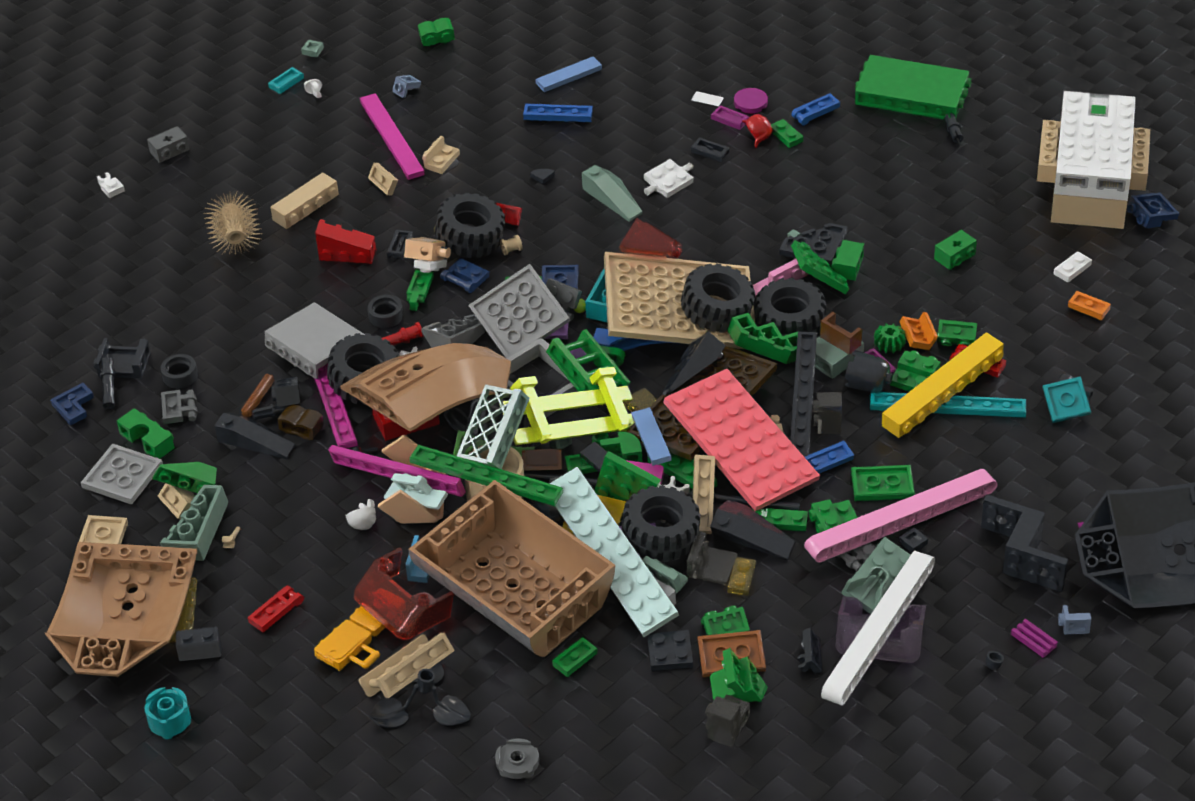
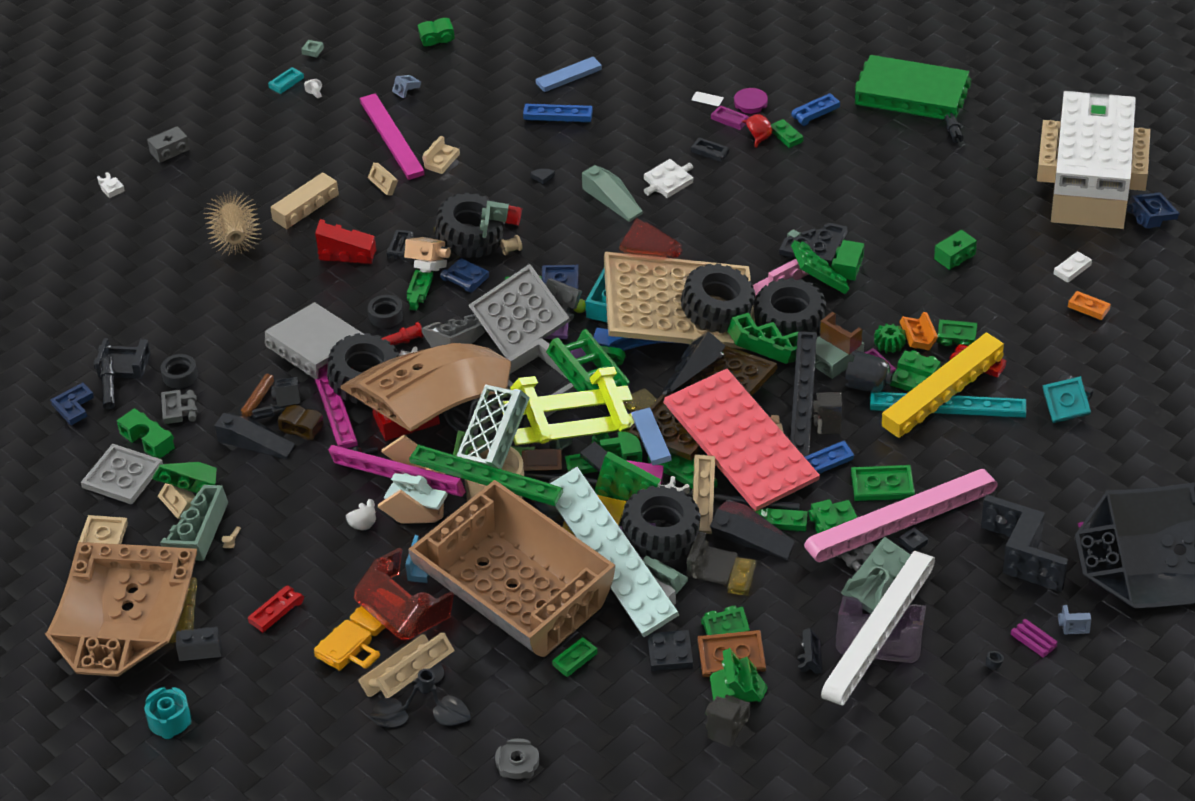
(493, 211): none -> sand green bracket

